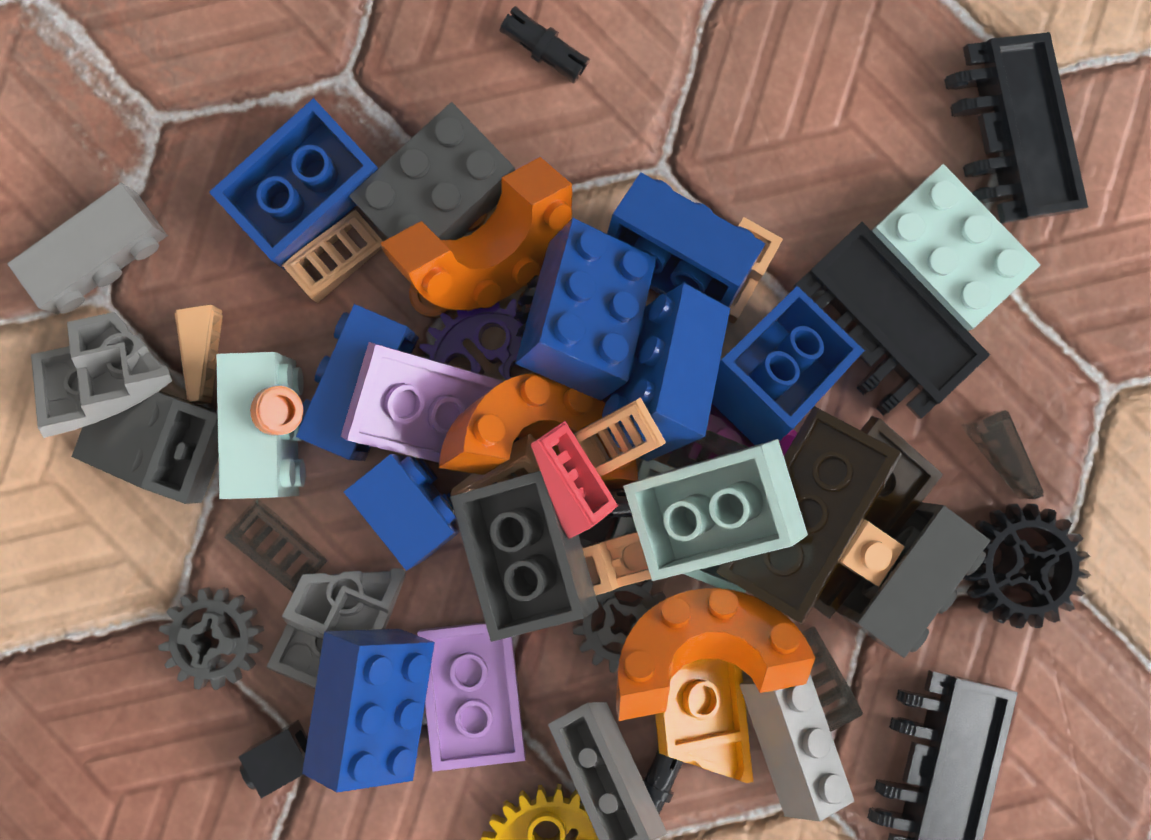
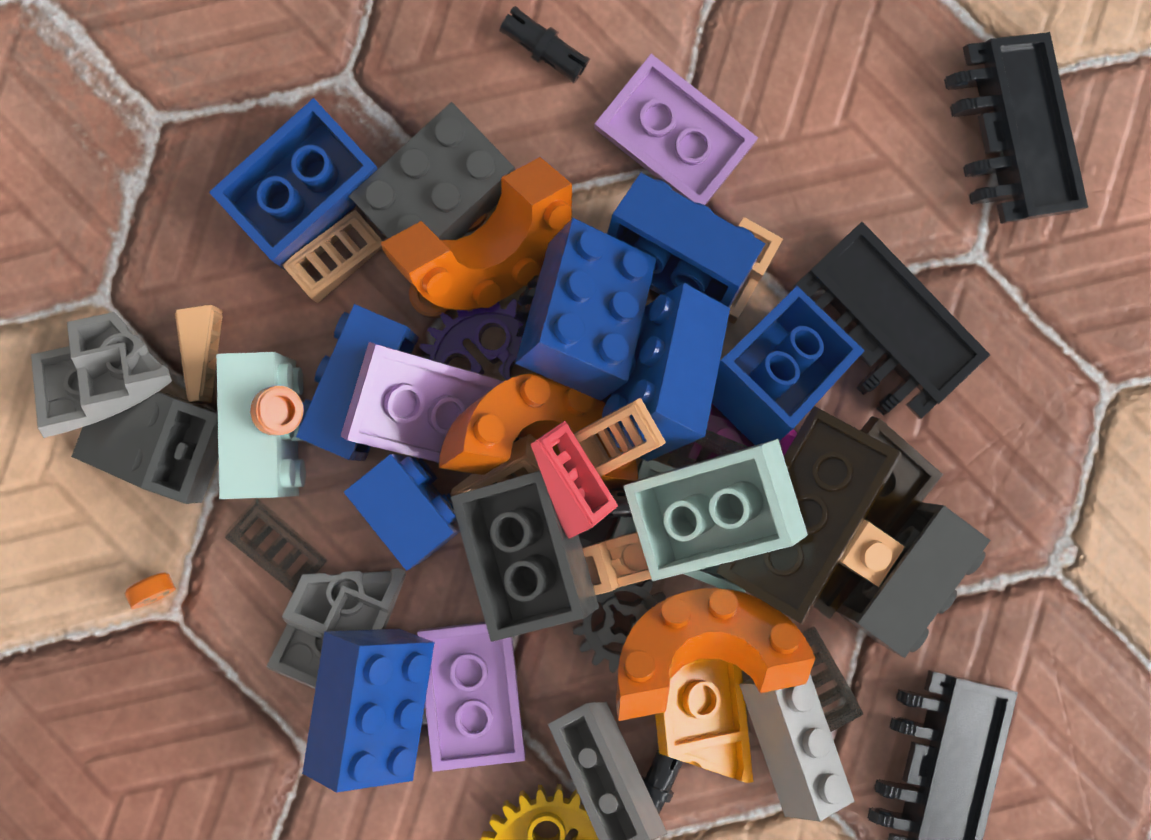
(88, 250): light grey brick -> none
(149, 590): none -> orange tile
(192, 635): dark grey gear -> none
(275, 760): black brick -> none
(675, 131): none -> lavender plate
(956, 247): light aqua brick -> none
(1003, 448): clear smoke slope -> none
(1045, 595): black gear -> none

